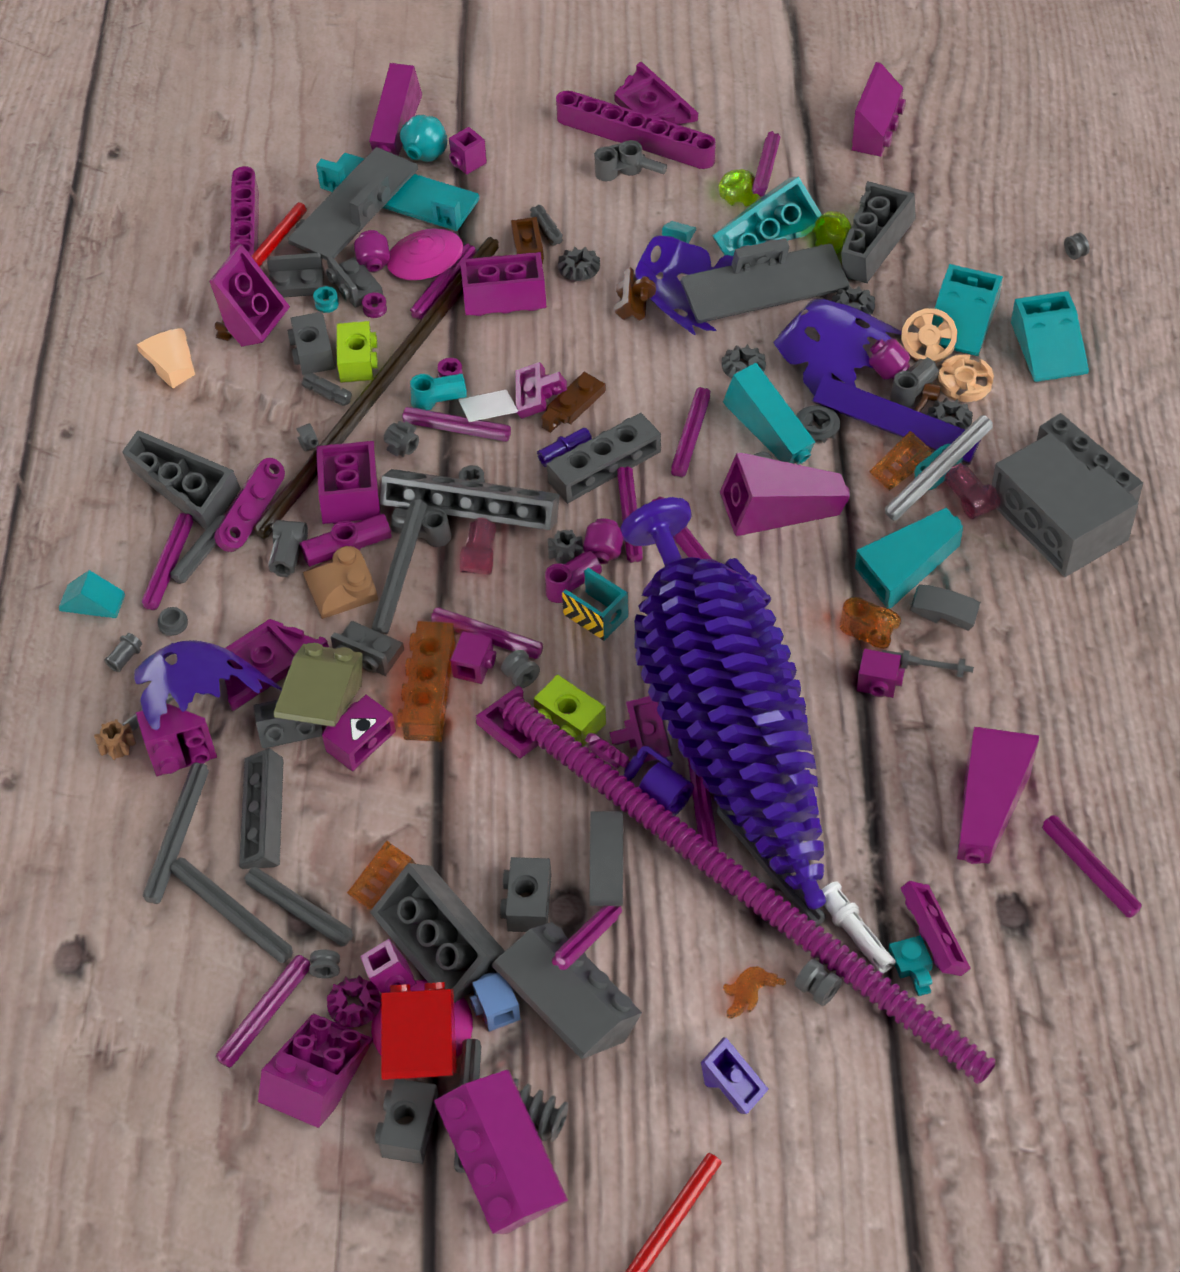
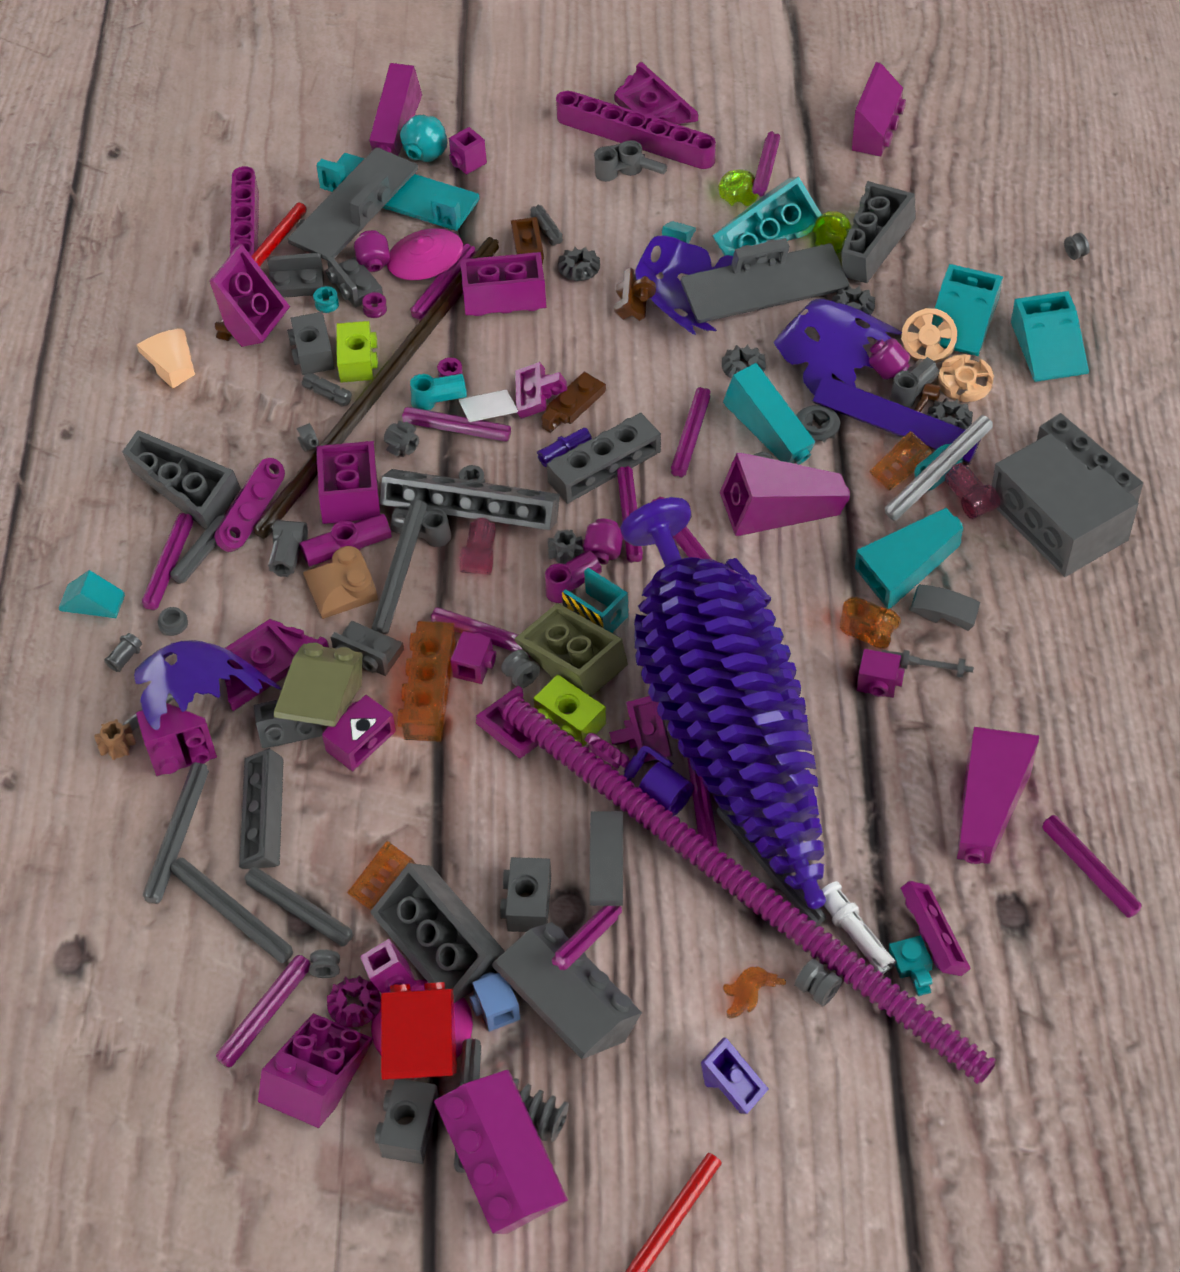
(574, 649): none -> olive slope

